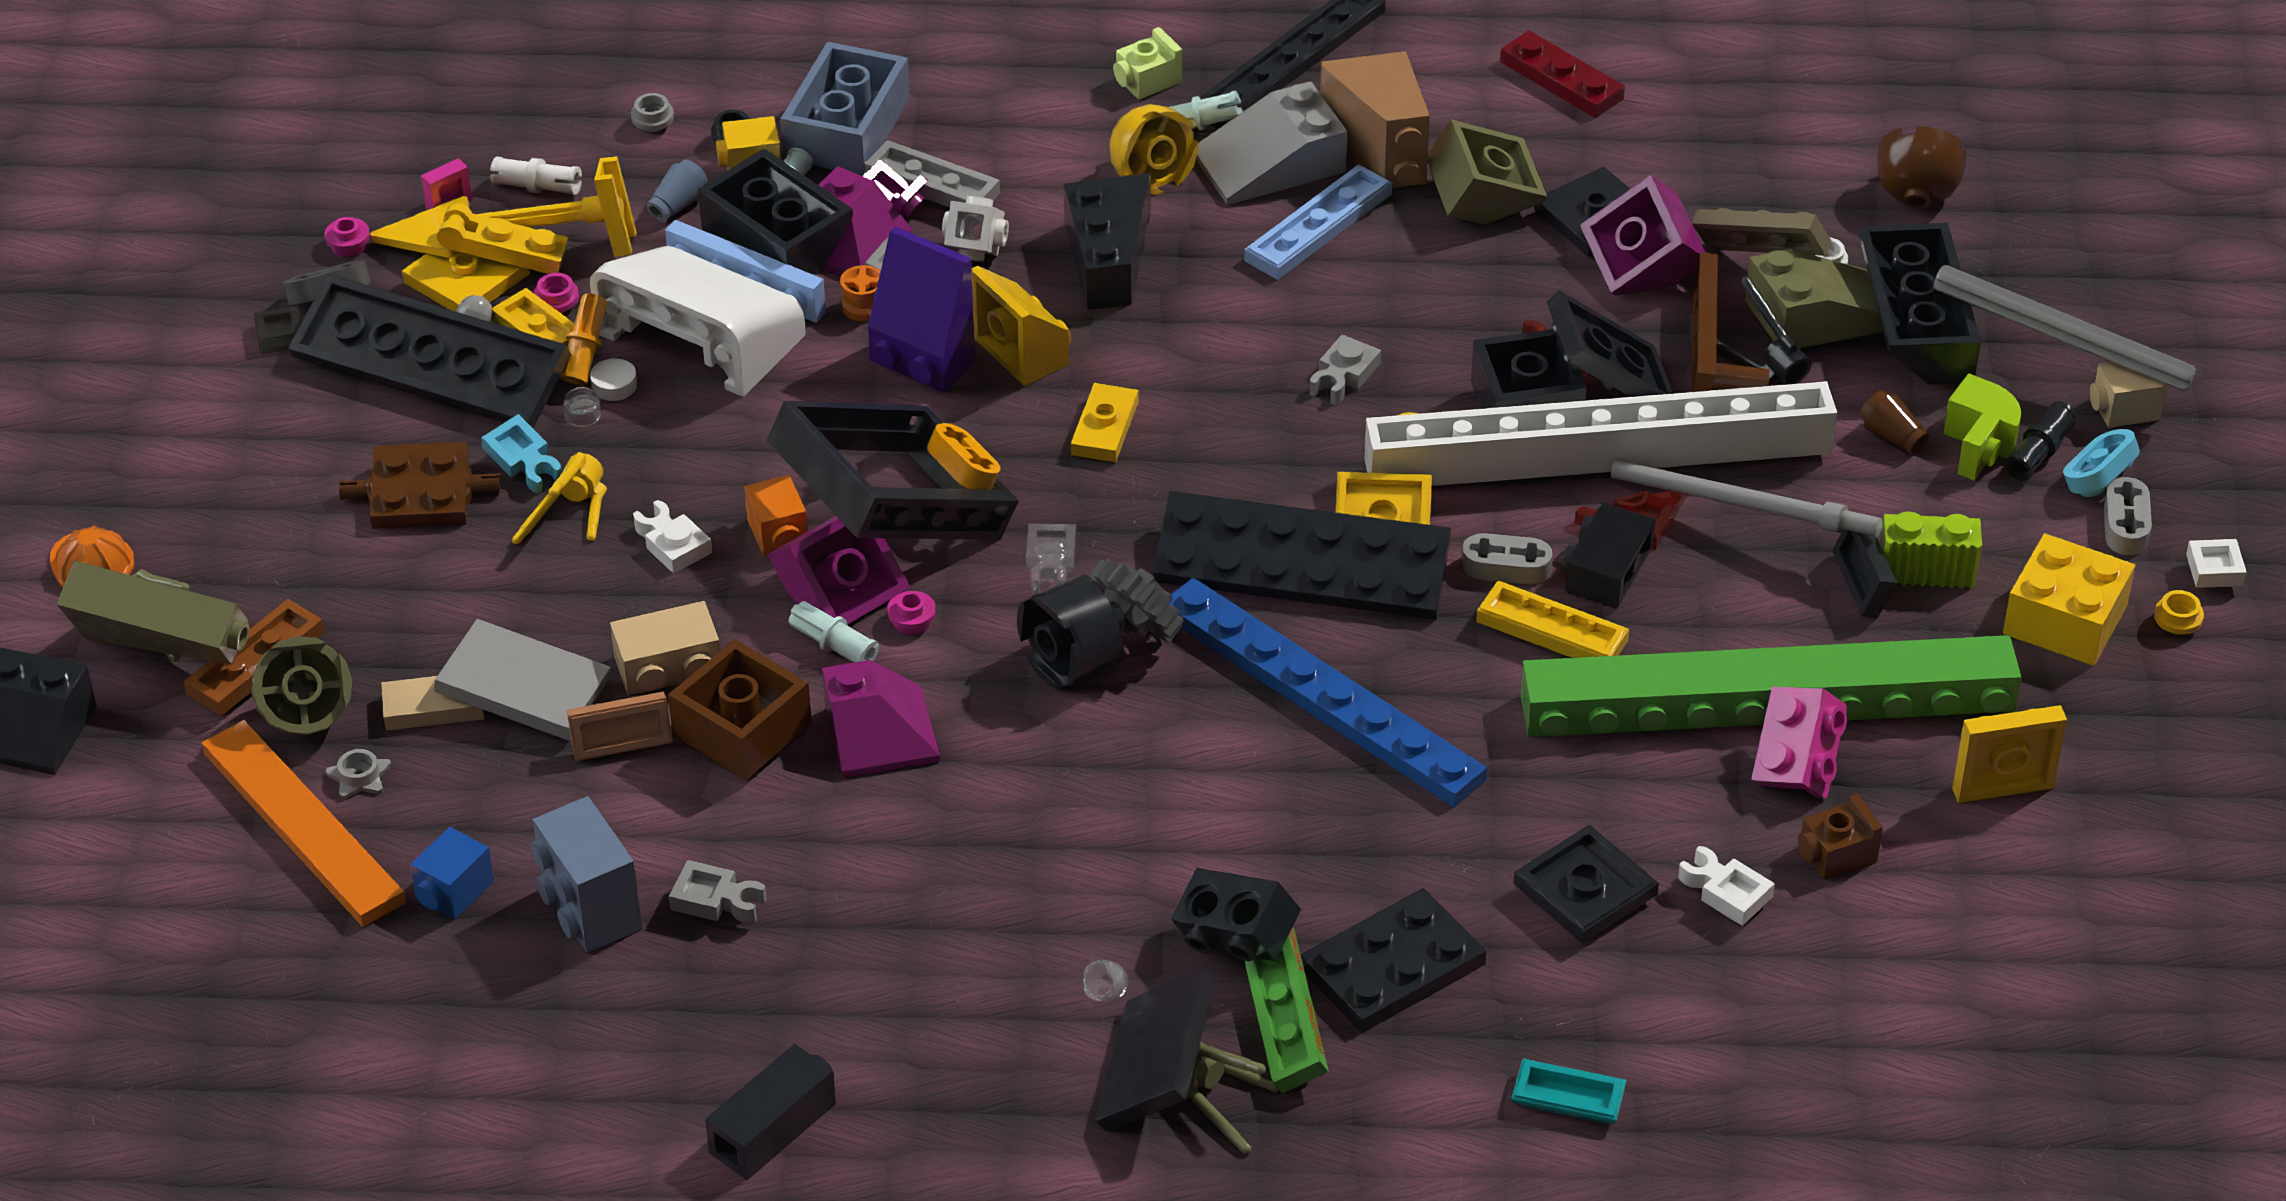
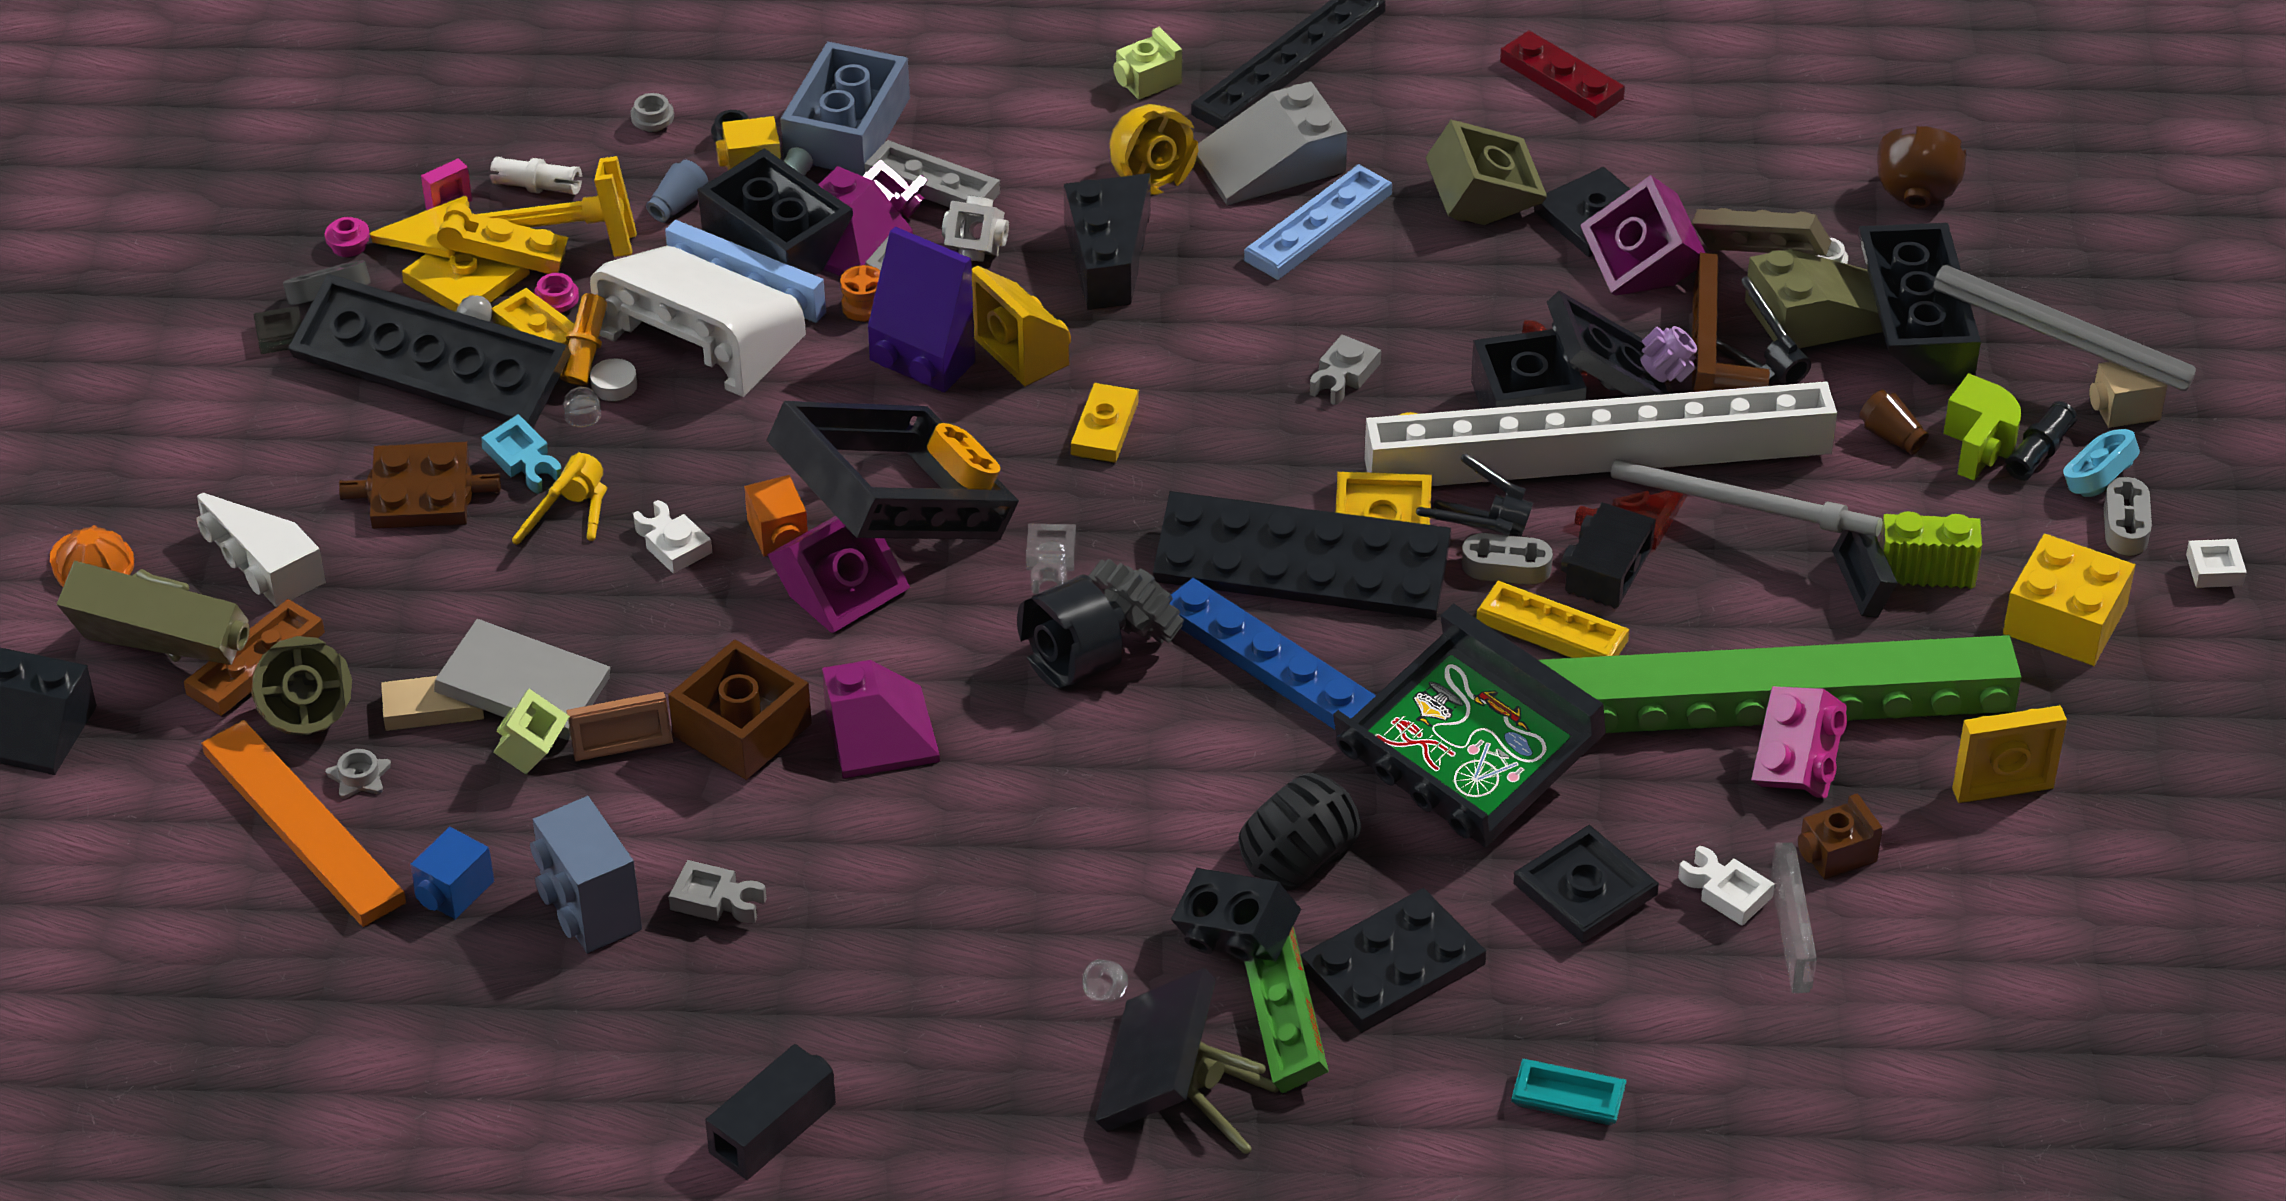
(266, 548): none -> white slope
(529, 731): none -> yellowish green brick
(663, 646): tan brick -> none
(832, 633): light aqua axle -> none
(911, 612): dark pink plate -> none
(1210, 109): light aqua axle -> none
(1299, 830): none -> black wheel
(1382, 114): medium nougat slope -> none
(1473, 728): none -> panel
(1506, 515): none -> black plant
(1668, 354): none -> lavender gear
(1793, 918): none -> clear tile
(2179, 612): yellow plate -> none

